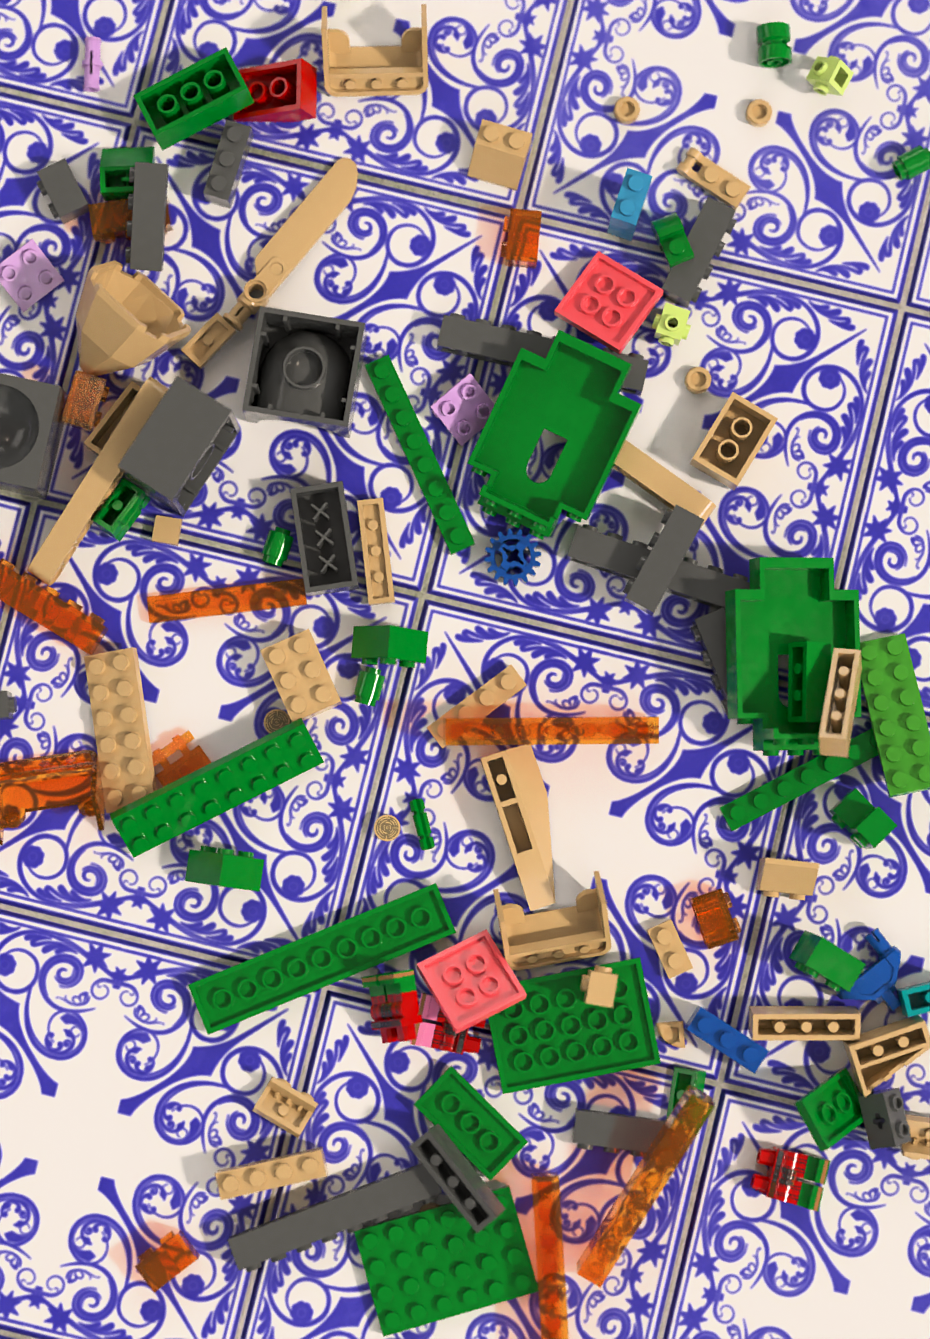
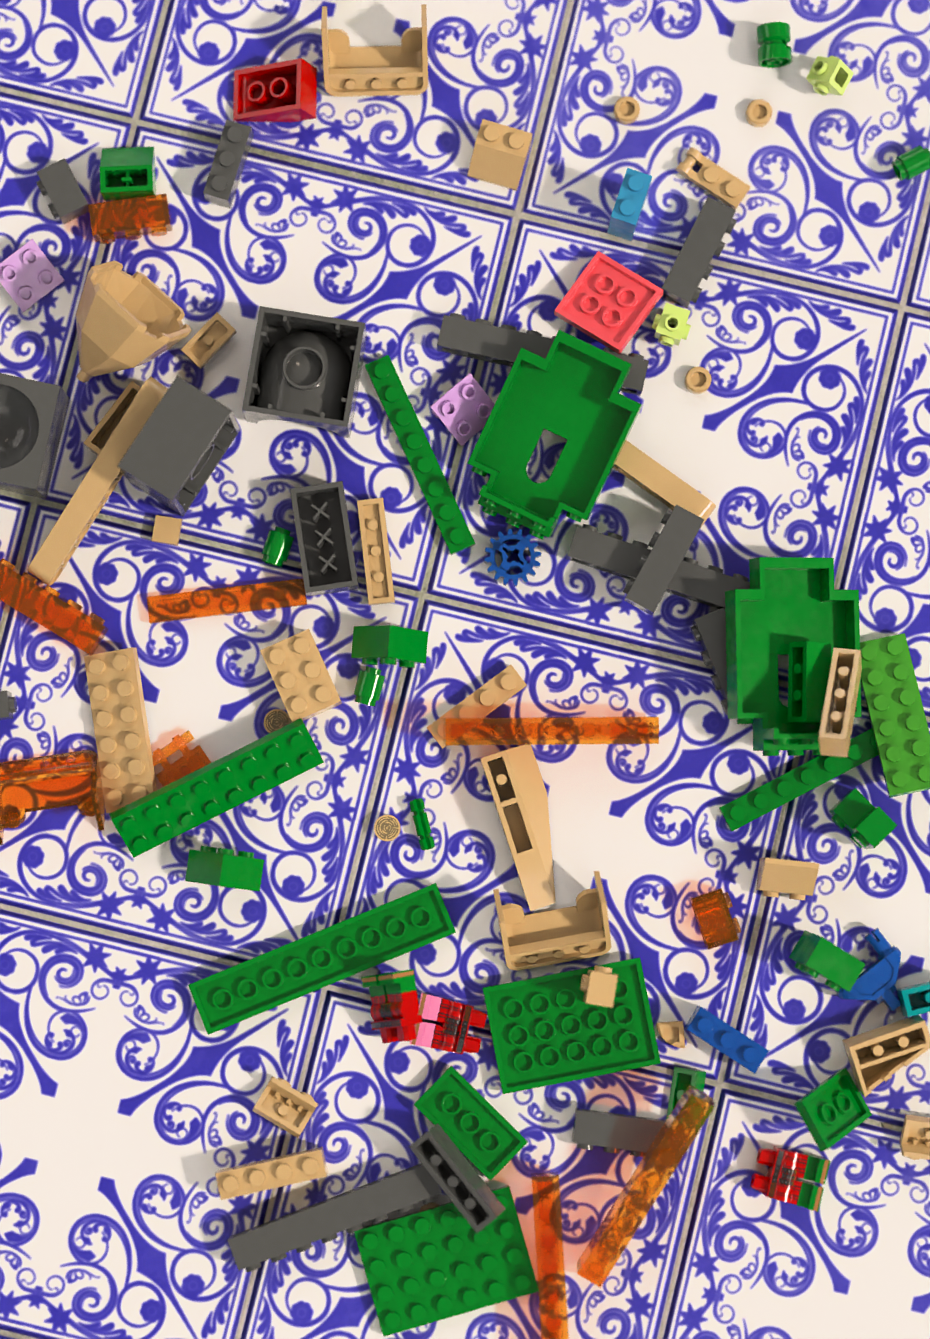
(84, 400): clear orange brick -> none
(92, 66): lavender pin -> none
(121, 509): green brick -> none
(148, 216): dark grey brick -> none
(167, 1260): clear orange brick -> none
(194, 98): green brick -> none
(296, 238): tan piece -> none
(471, 981): coral plate -> none
(523, 238): clear orange brick -> none
(669, 949): tan plate -> none
(672, 239): green brick -> none
(733, 441): tan brick -> none
(804, 1023): tan brick -> none
(885, 1118): dark grey brick -> none

